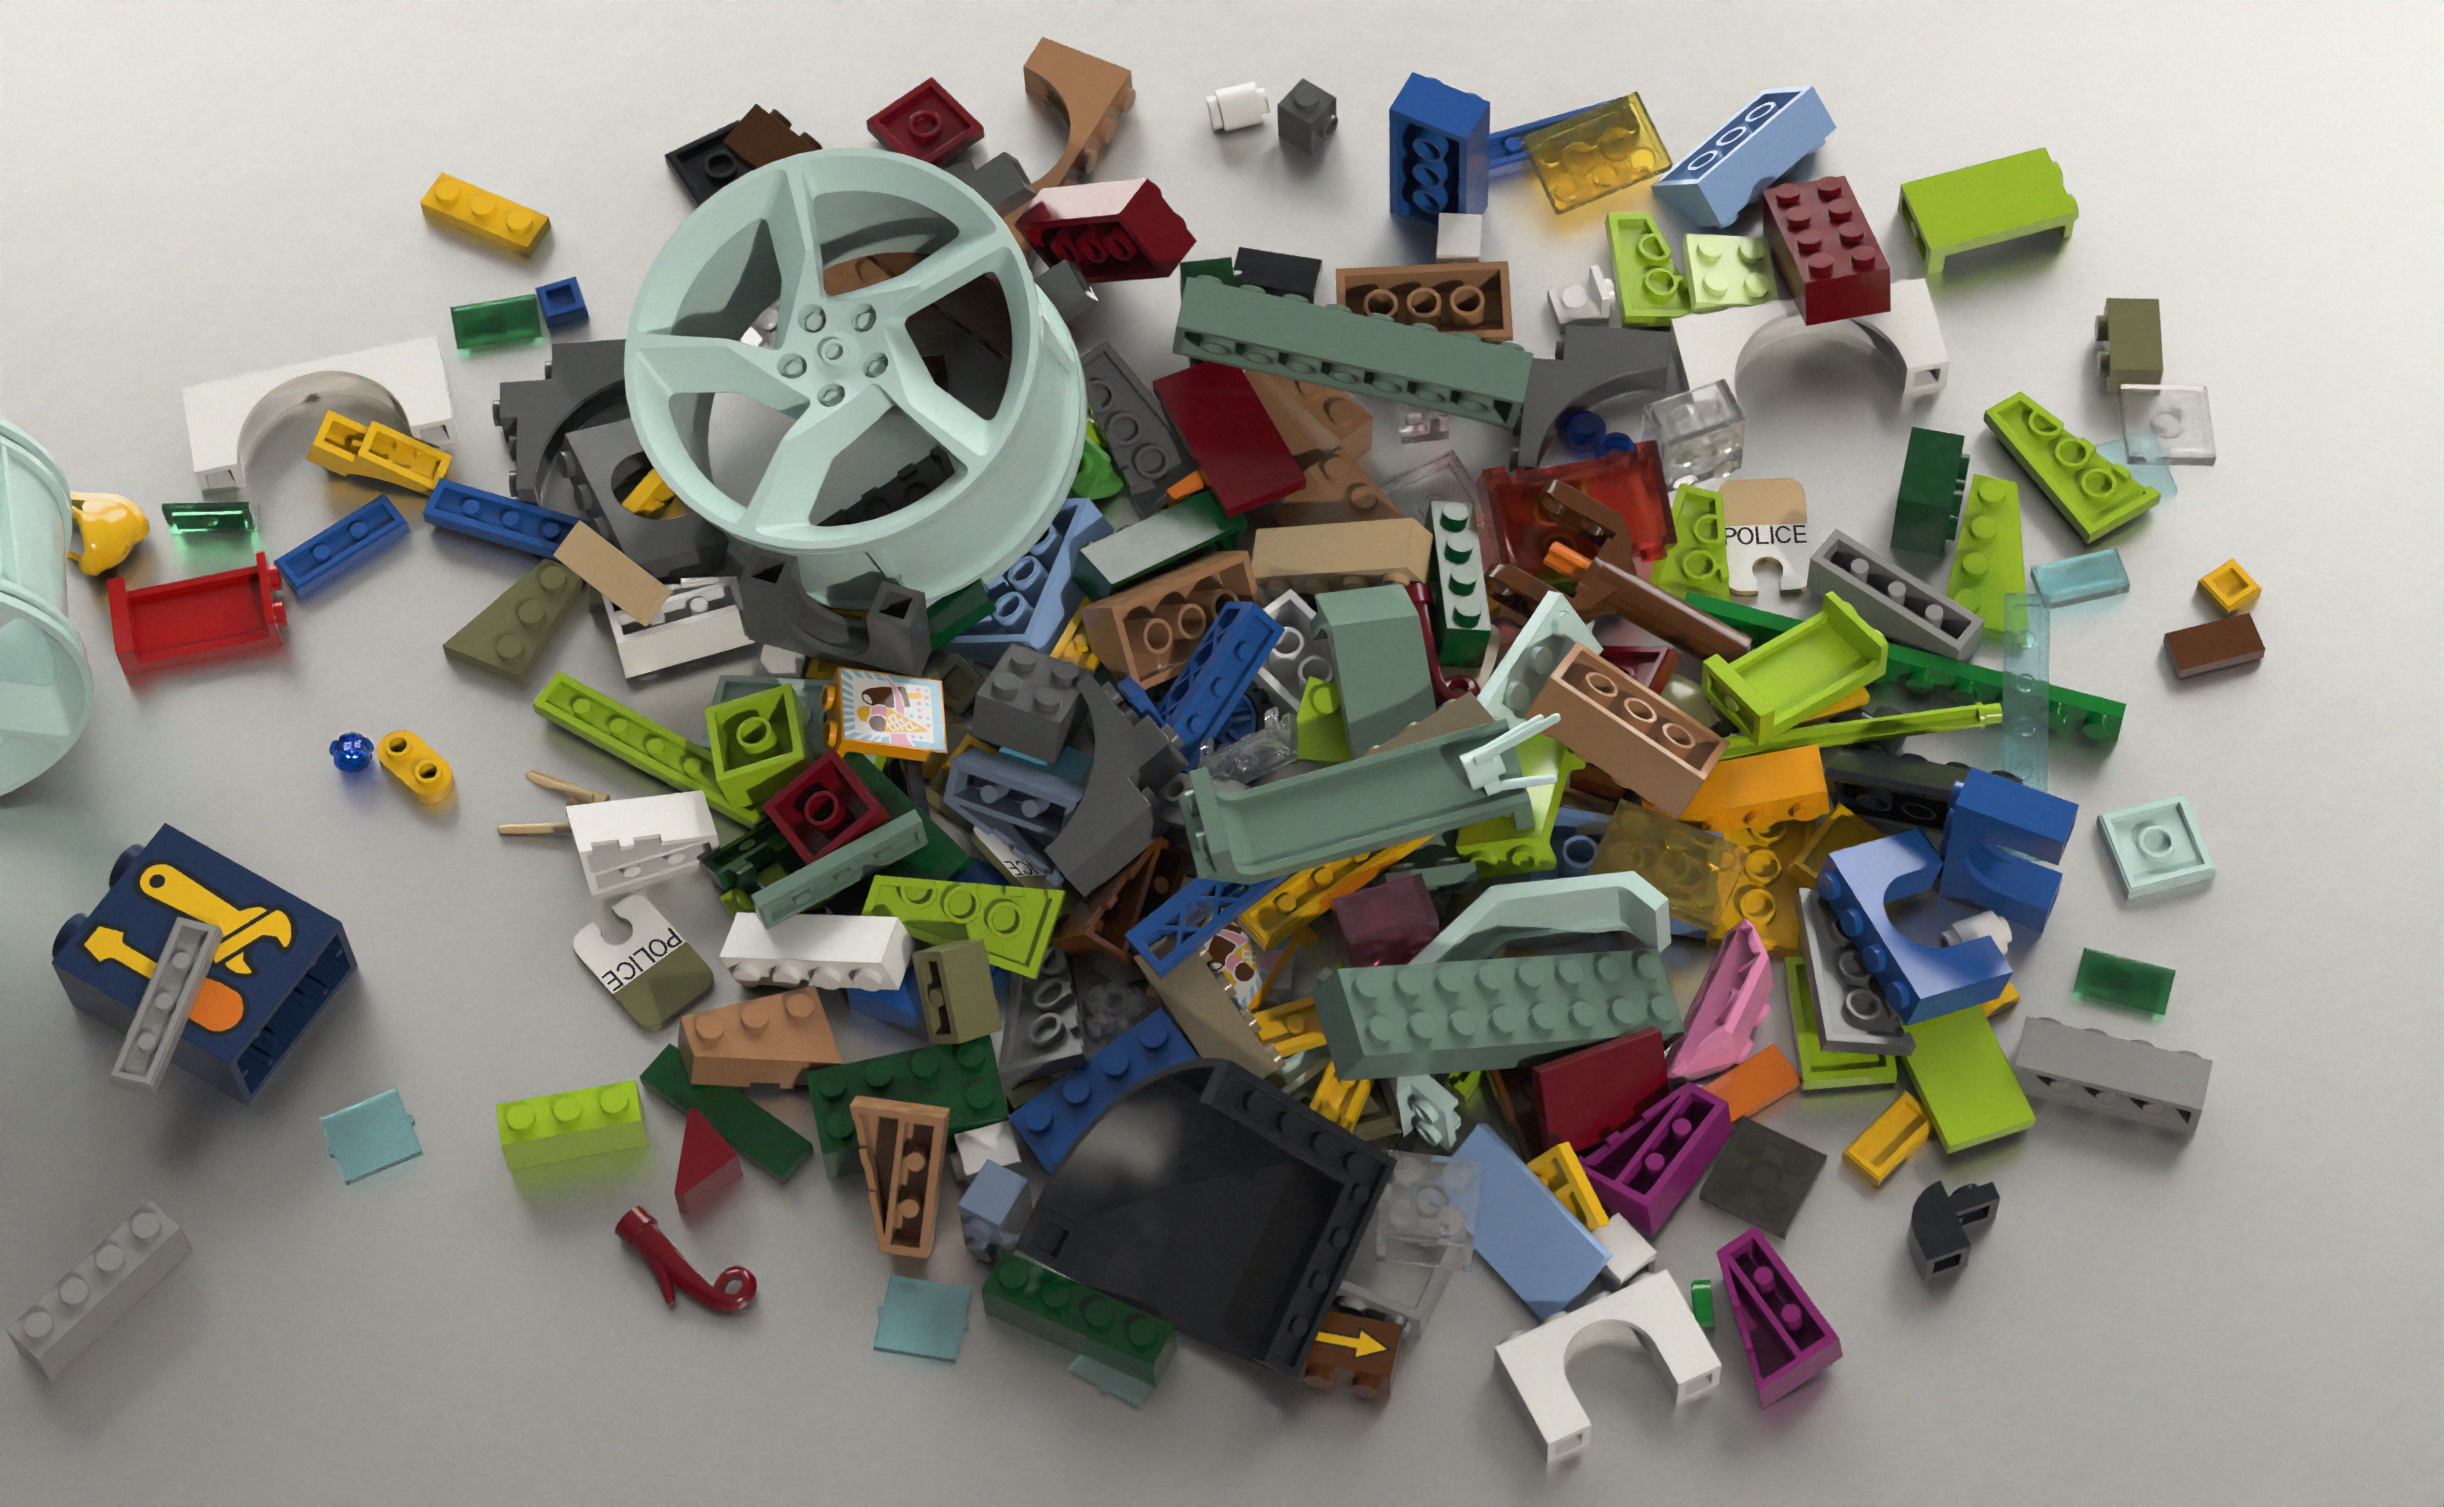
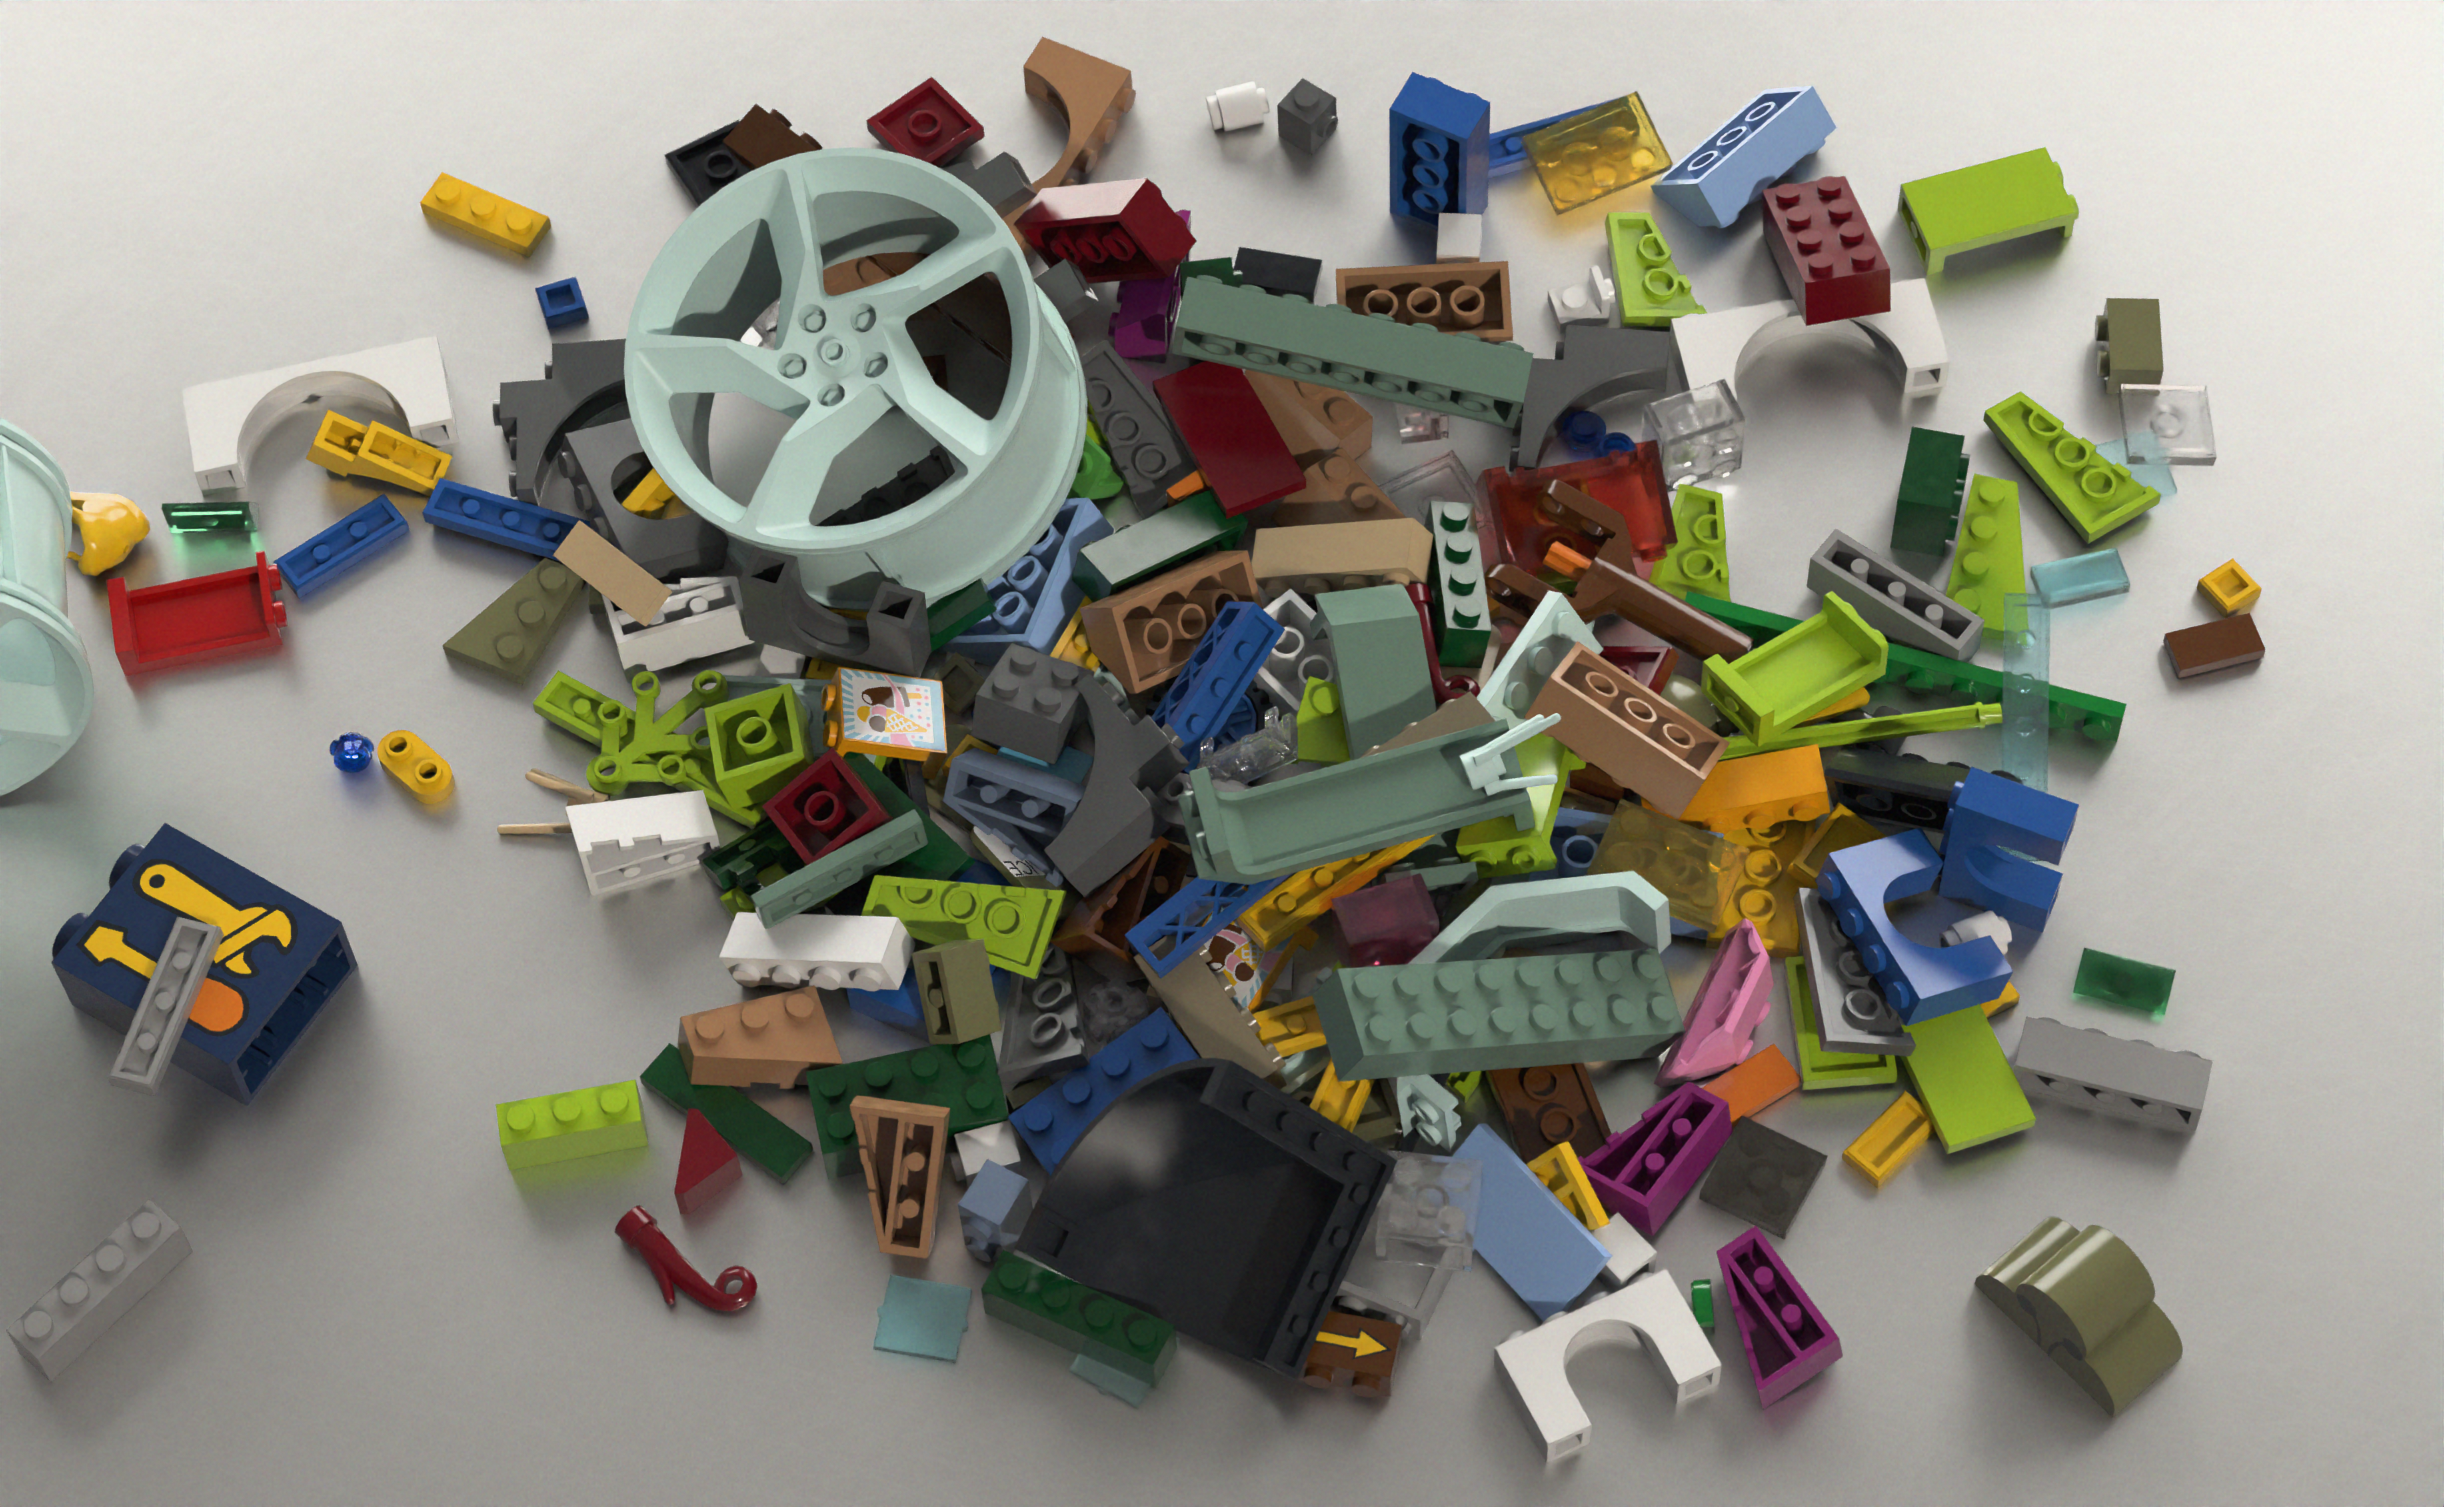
(371, 1136): clear light blue piece -> none
(496, 321): clear green slope -> none
(651, 973): piece -> none
(652, 736): none -> lime plant
(1138, 700): blue tile -> none
(1148, 313): none -> magenta slope
(1600, 1089): dark red tile -> none
(1727, 271): yellowish green plate -> none
(1766, 524): piece -> none
(1938, 1225): black brick -> none
(2086, 1308): none -> olive brick
(2156, 846): light aqua tile -> none

